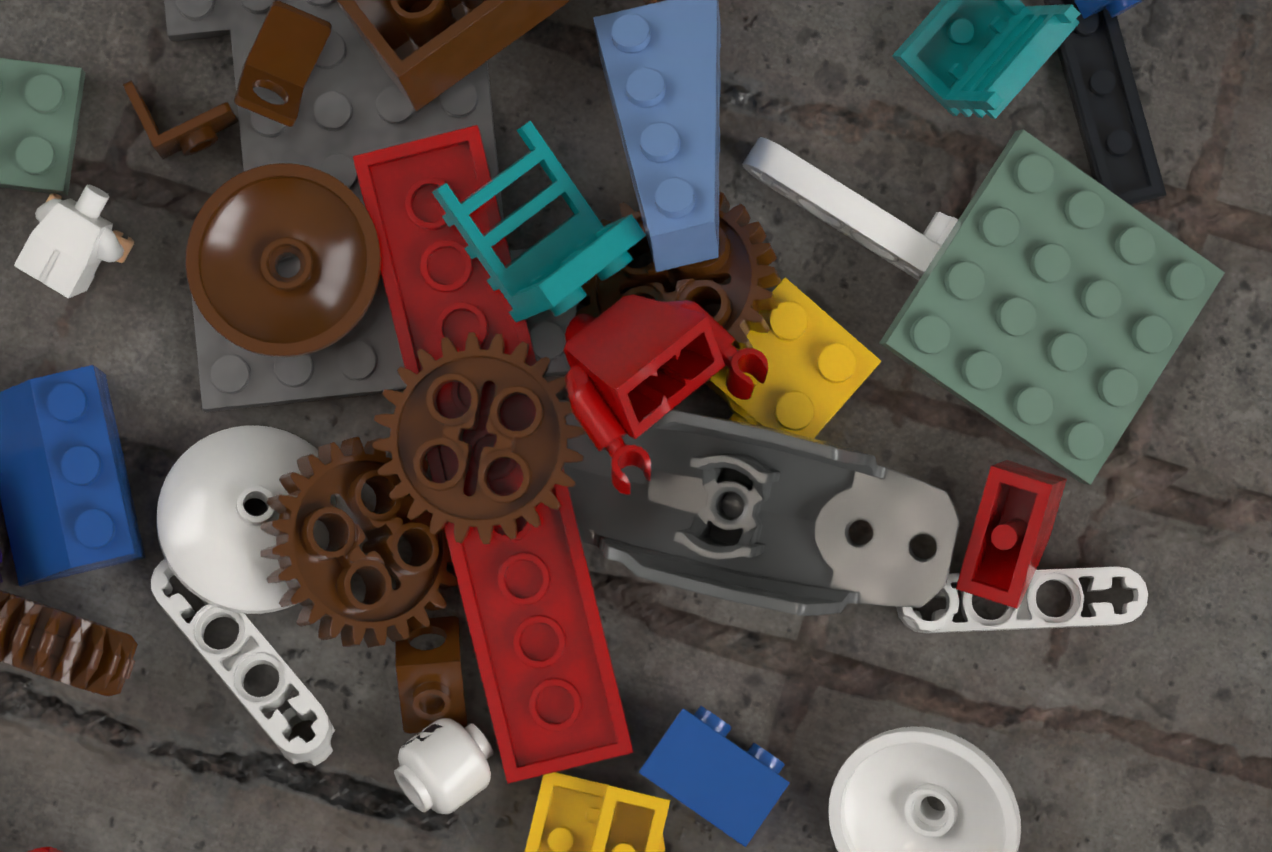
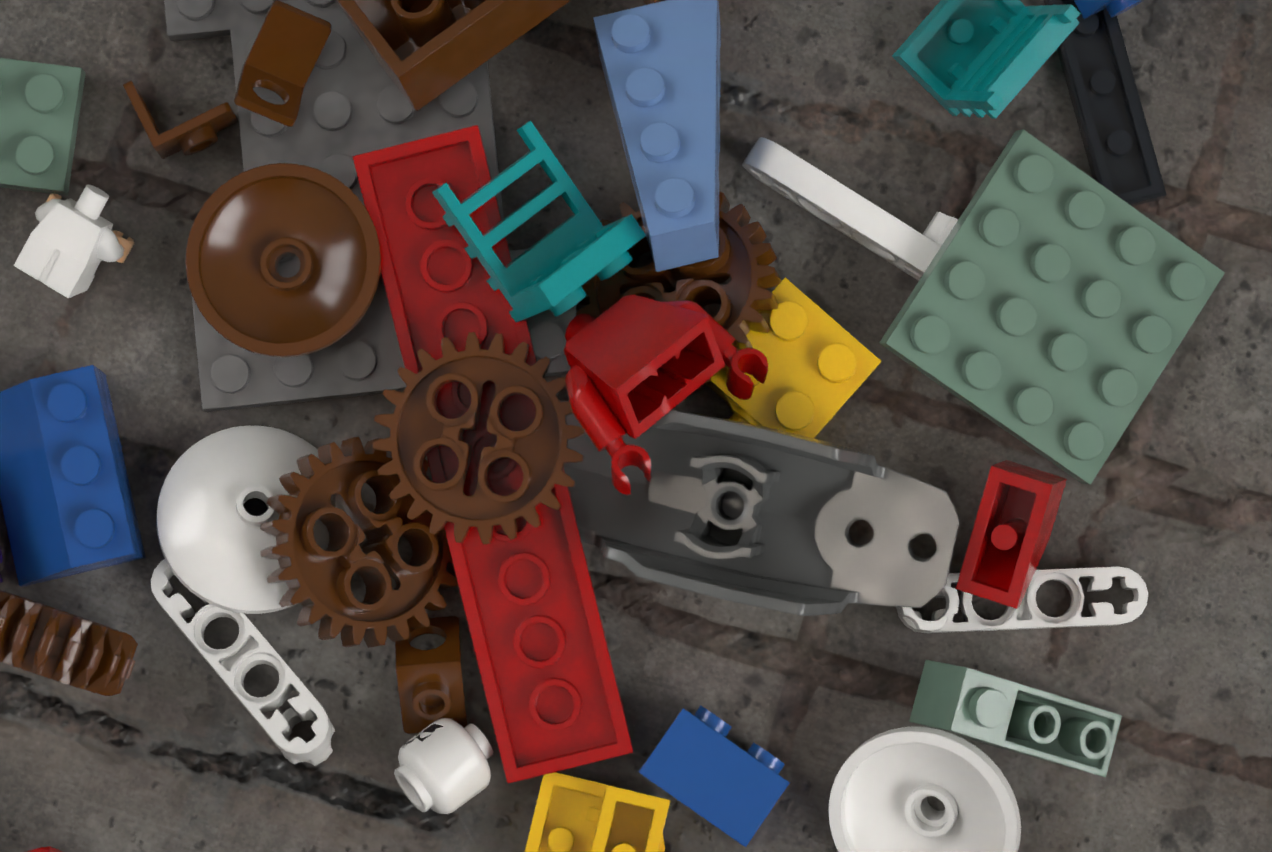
(1015, 717): none -> sand green slope

